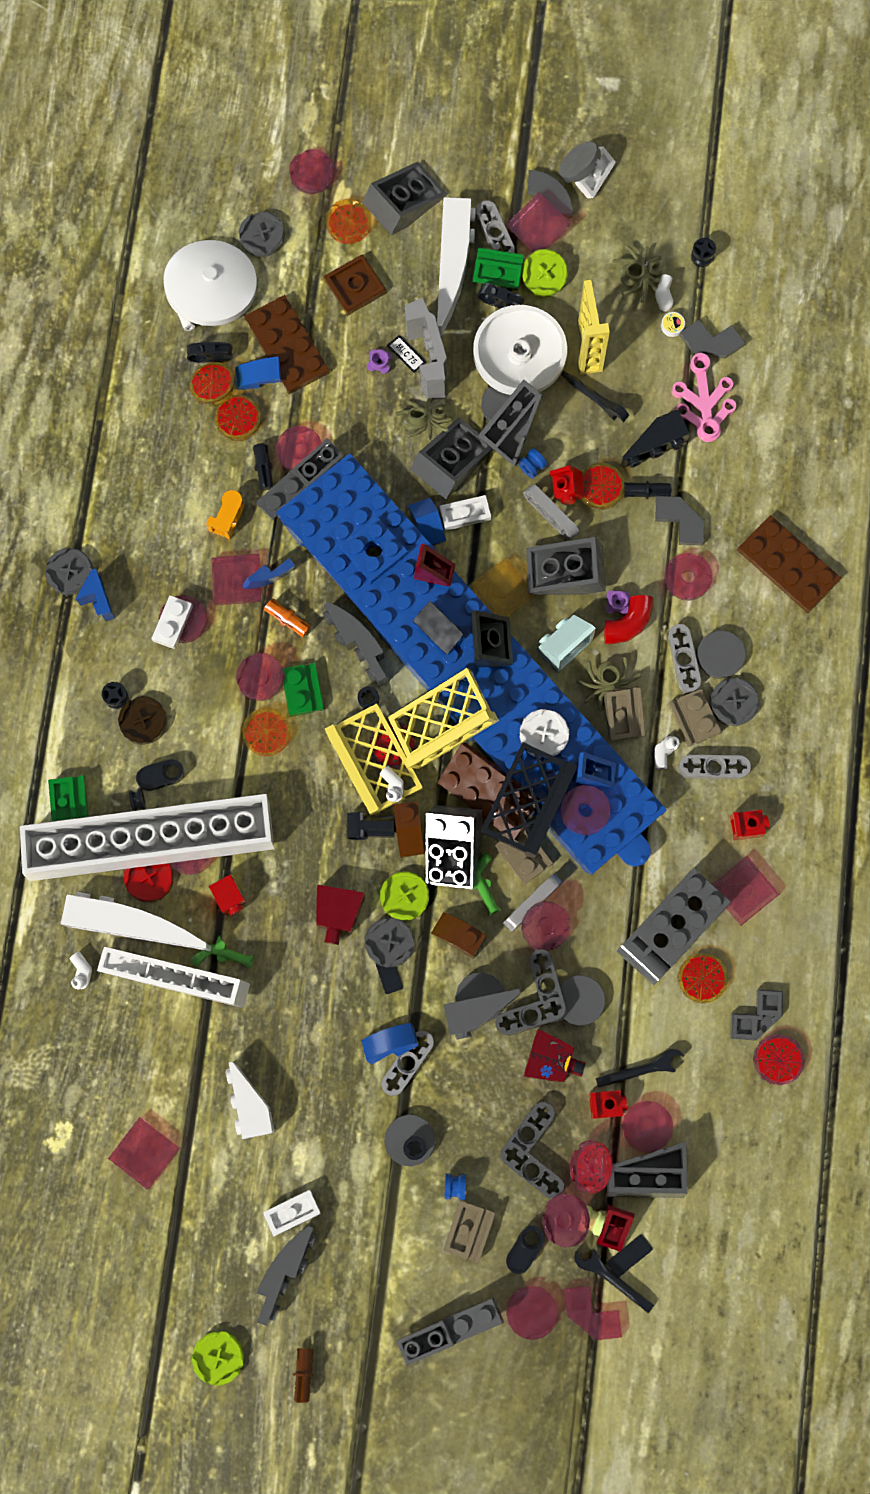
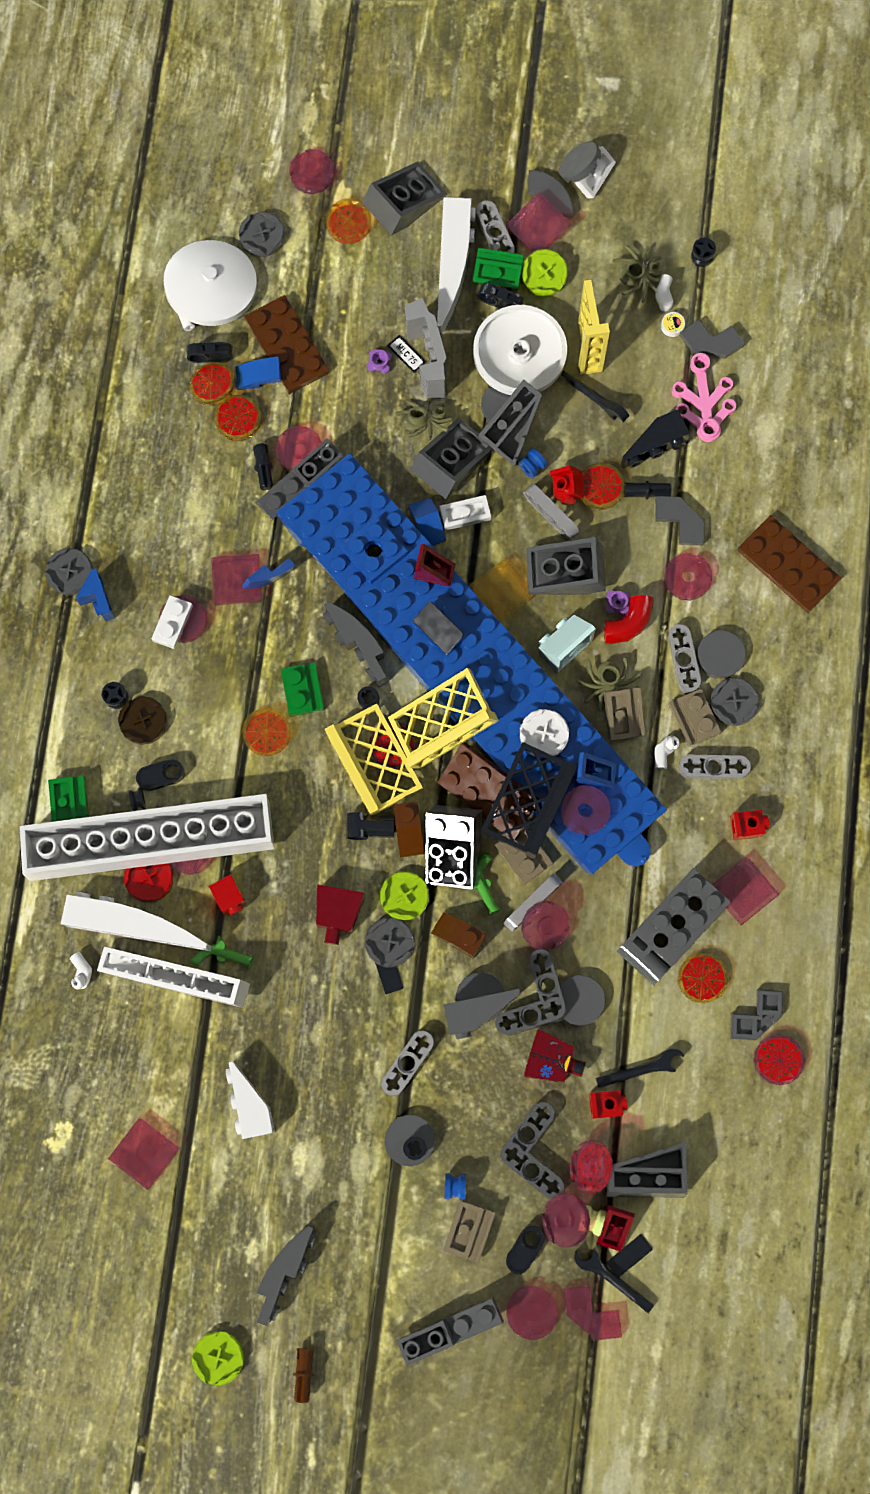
(228, 515): light orange leg -> none
(260, 677): clear pink tile -> none
(287, 617): orange pin -> none
(291, 1212): white plate -> none
(355, 284): reddish brown tile -> none
(388, 1041): blue slope -> none
(395, 785): white arm -> none
(491, 640): pearl dark grey slope -> none
(647, 1126): clear pink tile -> none

